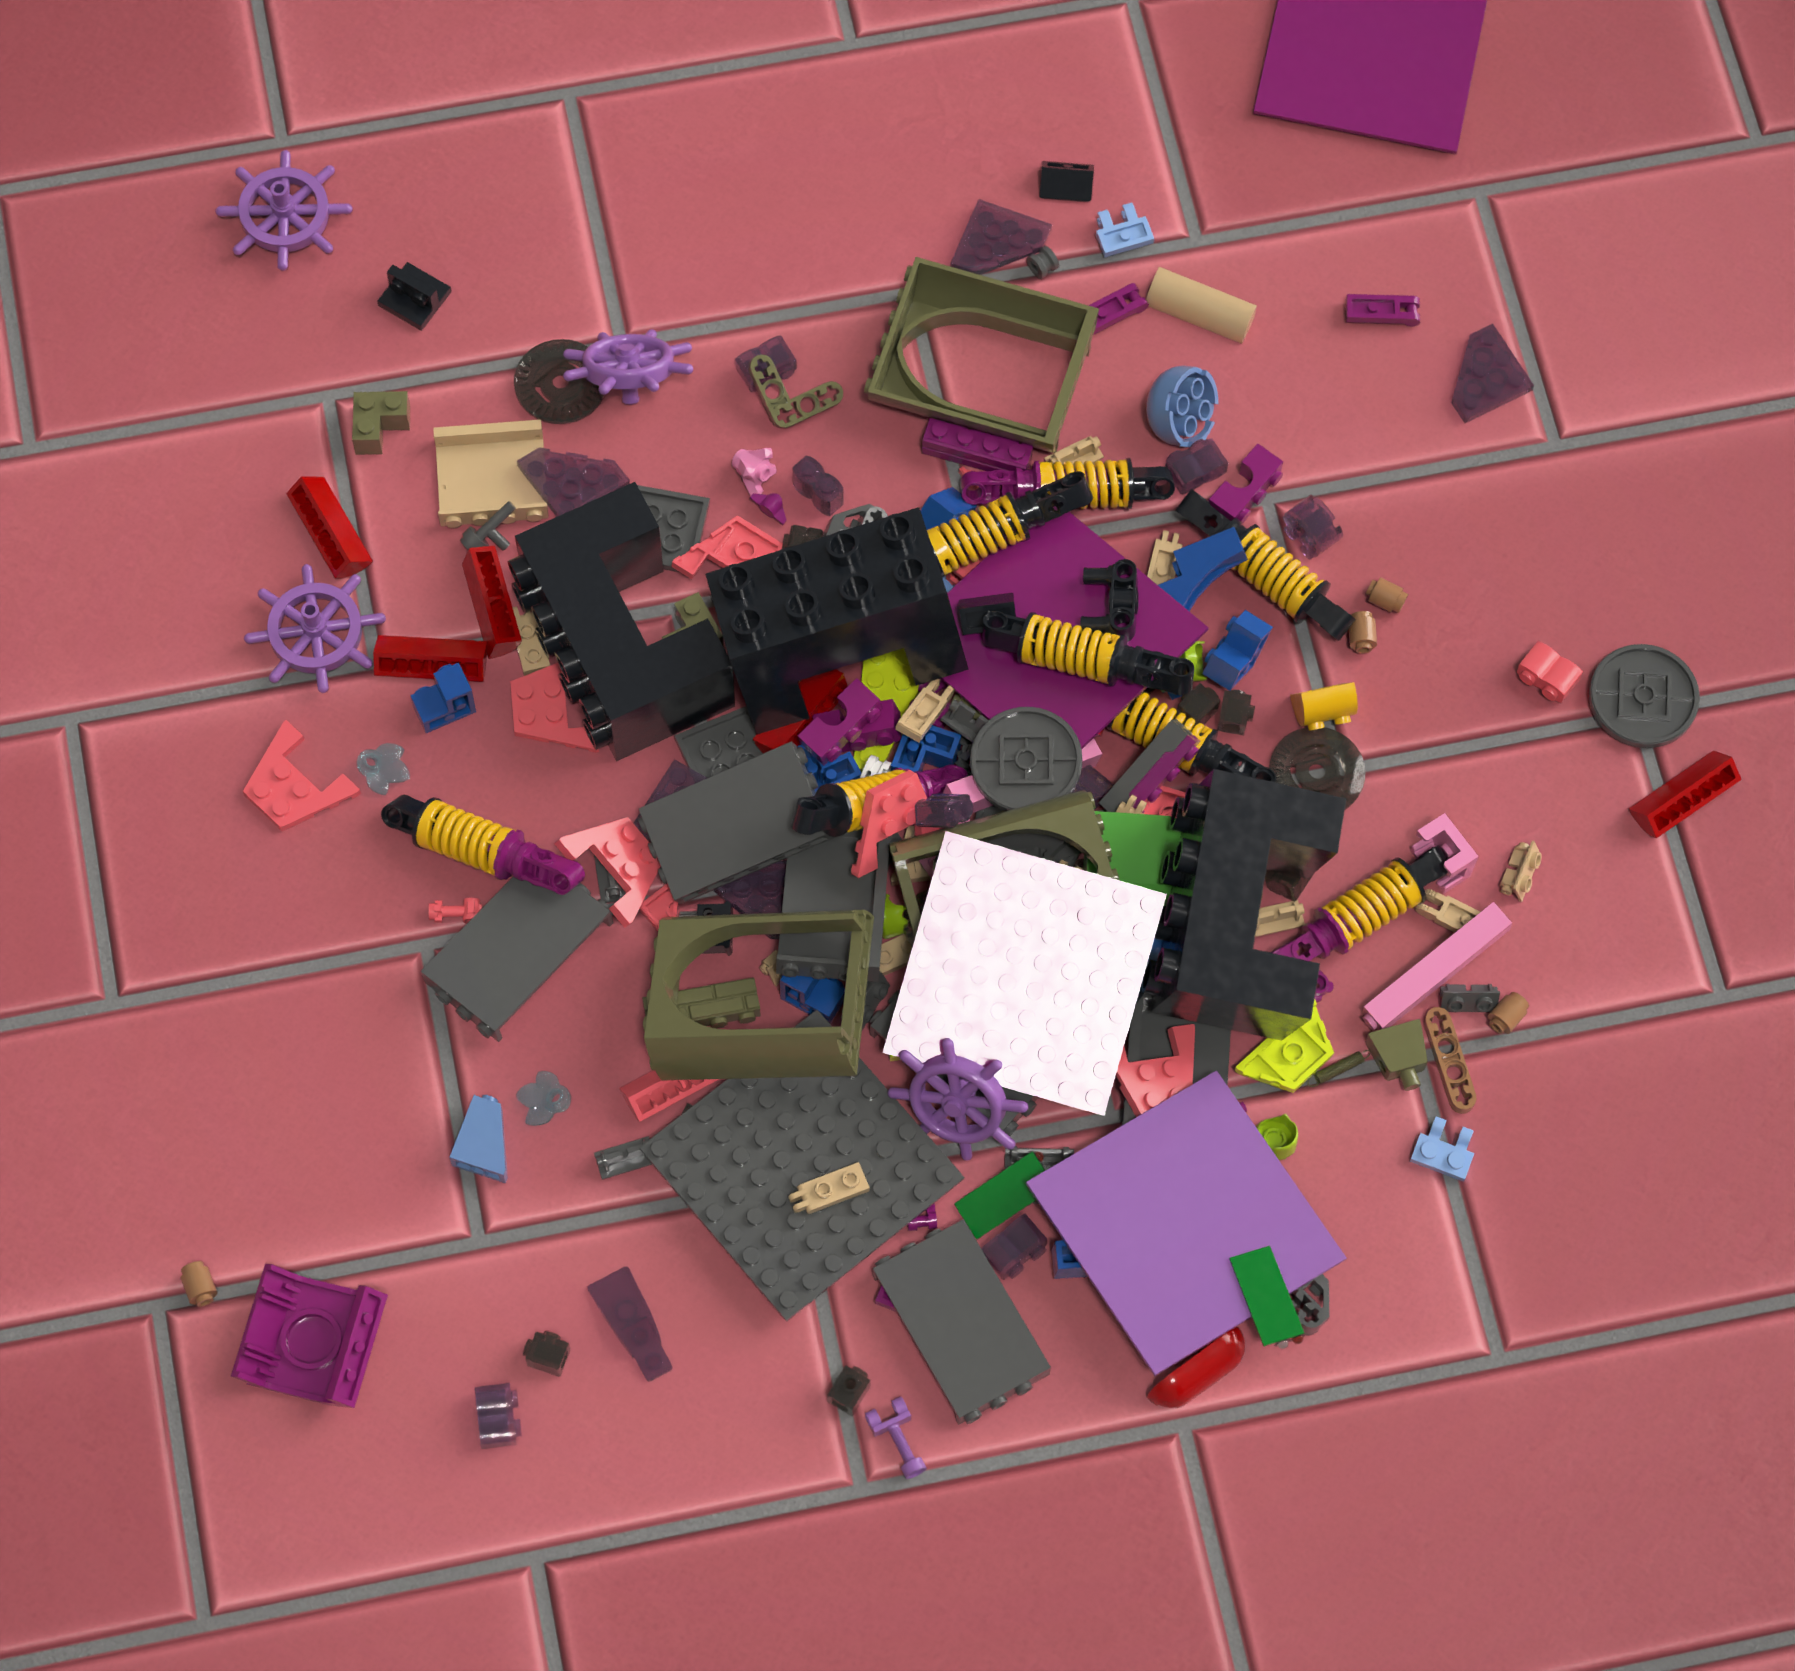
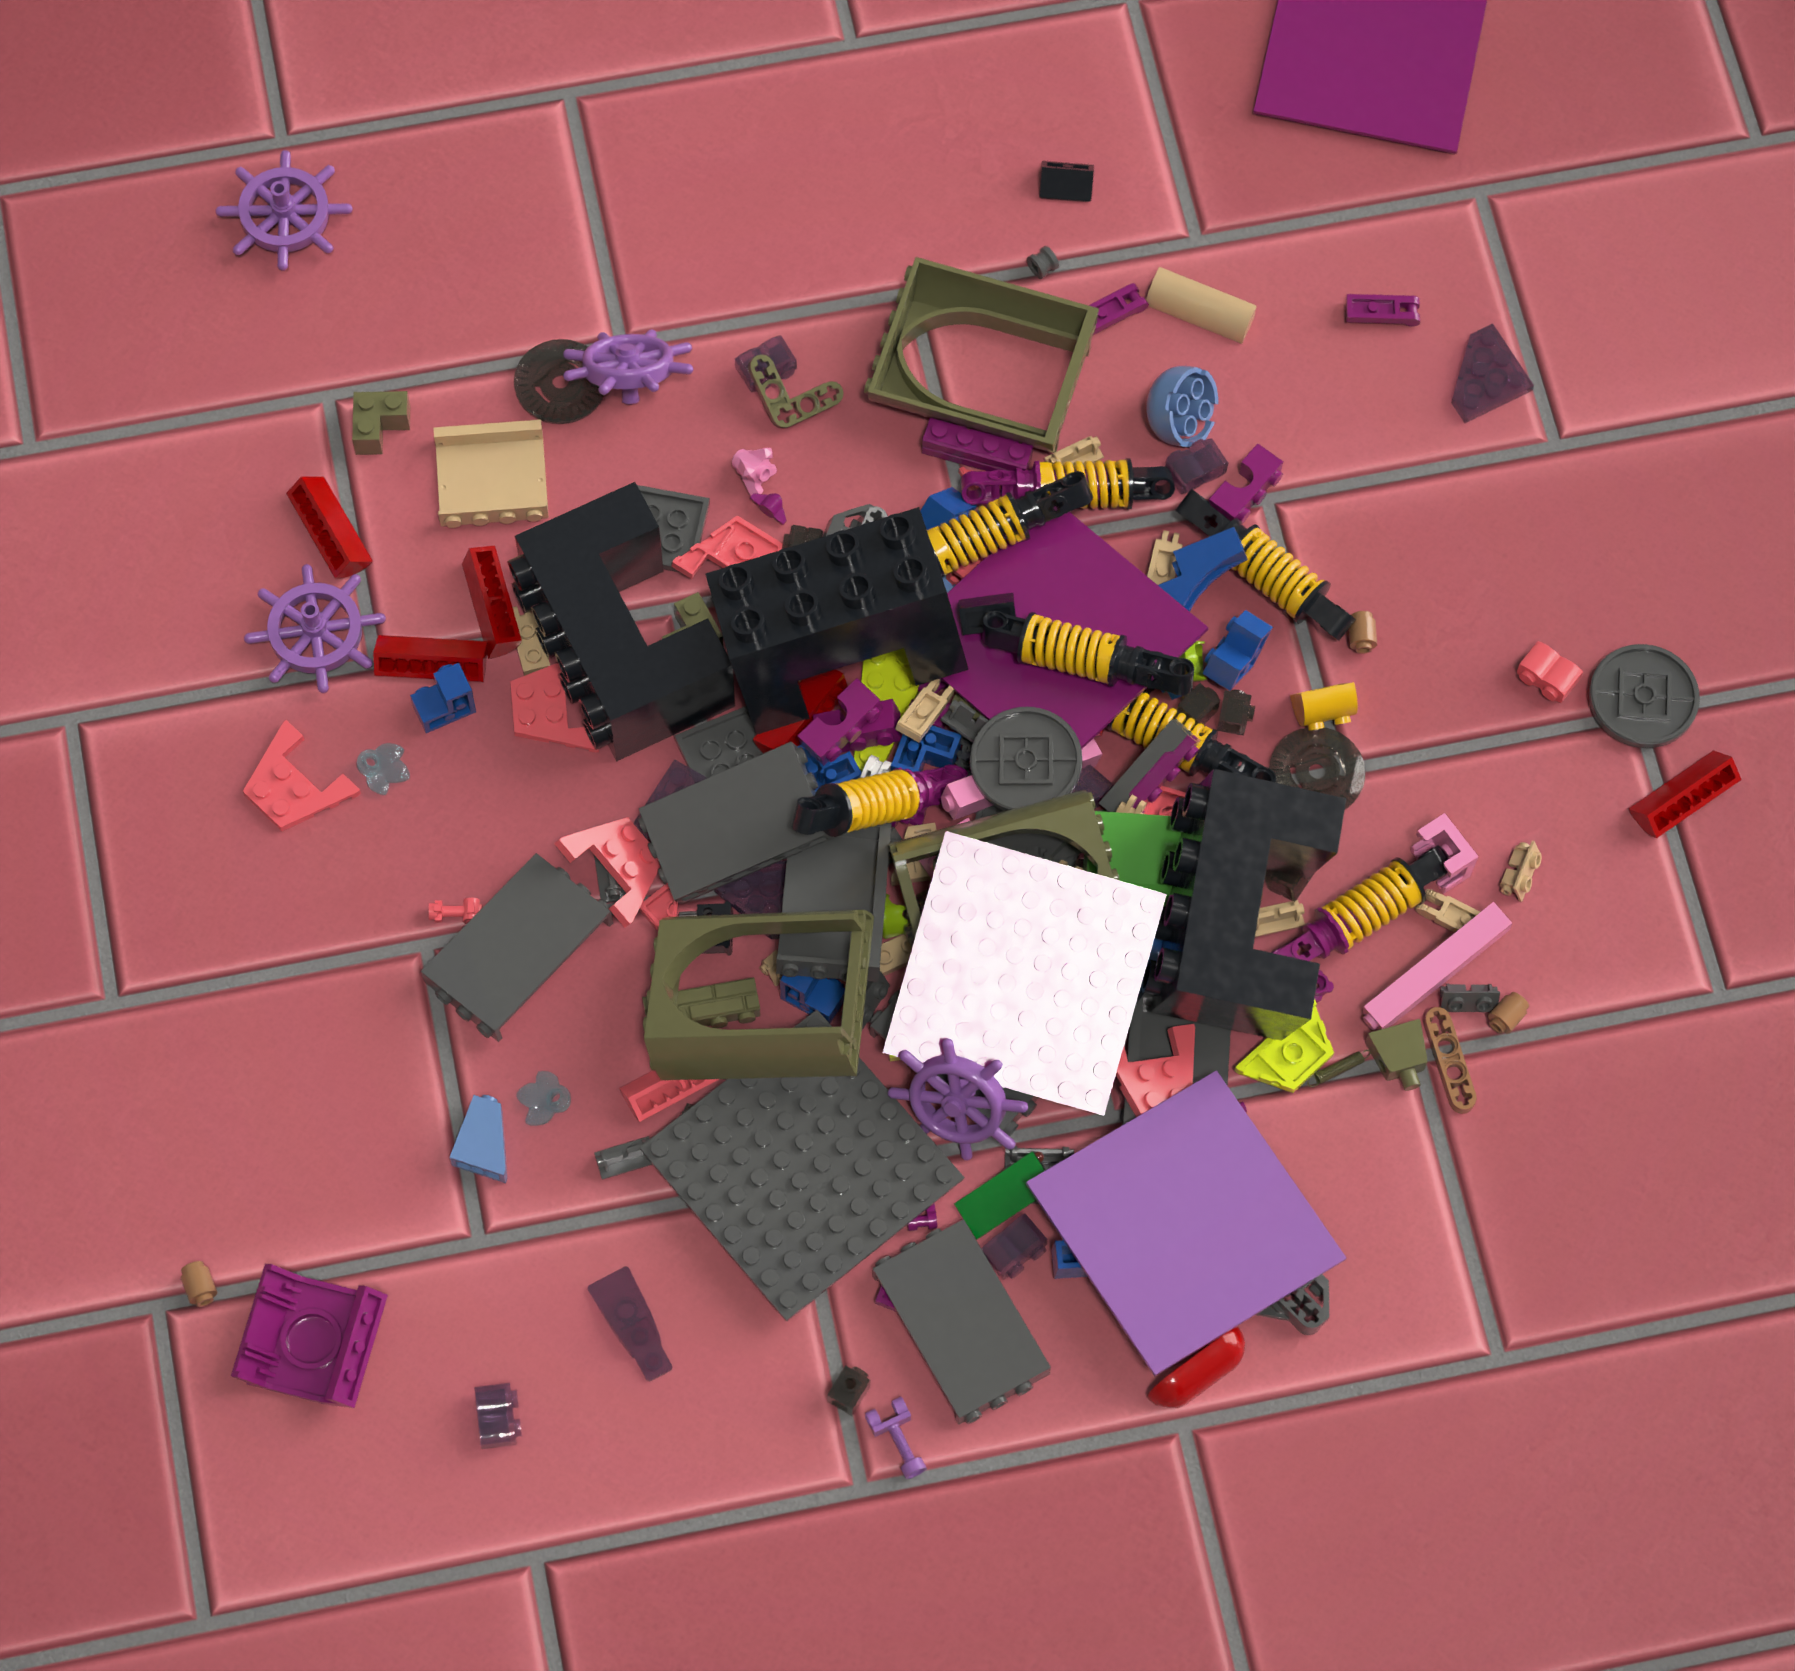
(413, 295): black bracket -> none
(476, 538): dark grey piece -> none
(480, 843): piece -> none
(547, 1353): clear smoke brick -> none
(570, 478): clear purple plate -> none
(820, 487): clear purple brick -> none
(830, 1189): tan hinge -> none
(885, 812): coral wing -> none
(943, 810): clear purple brick -> none
(998, 238): clear purple plate -> none
(1122, 598): black piece -> none
(1124, 236): light blue plate -> none
(1267, 1297): green piece -> none
(1280, 1135): lime hair -> none
(1312, 526): clear purple brick -> none
(1386, 595): medium nougat brick -> none
(1442, 1156): light blue plate -> none

